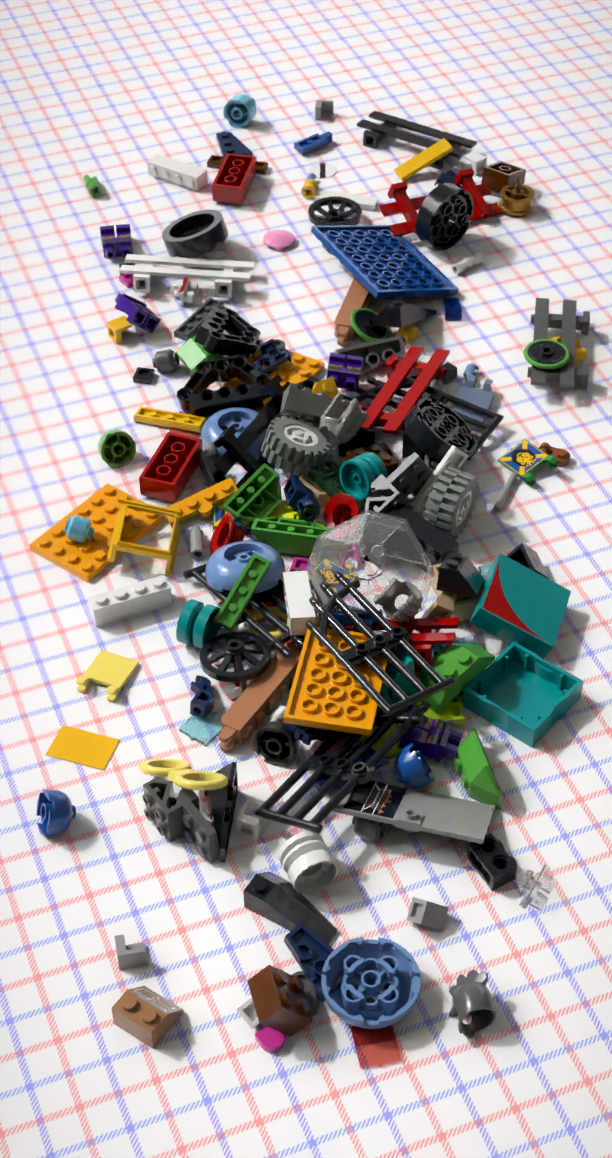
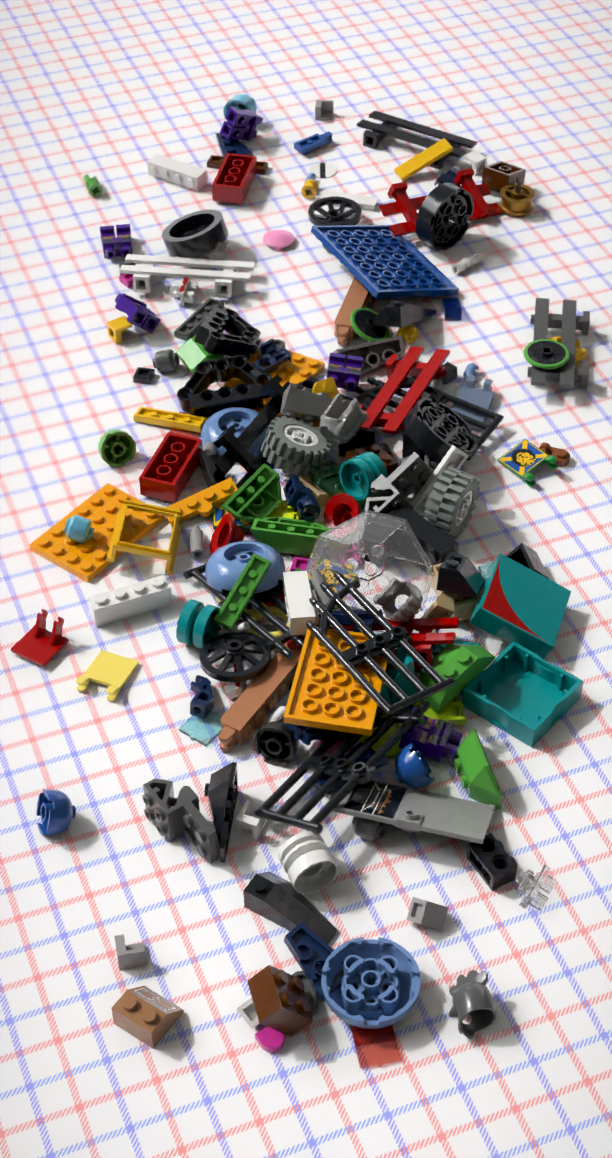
(40, 644): none -> red plate
(82, 747): yellow sticker -> none
(182, 775): light yellow bar -> none
(240, 124): none -> dark purple hips
(505, 492): light grey bar -> none

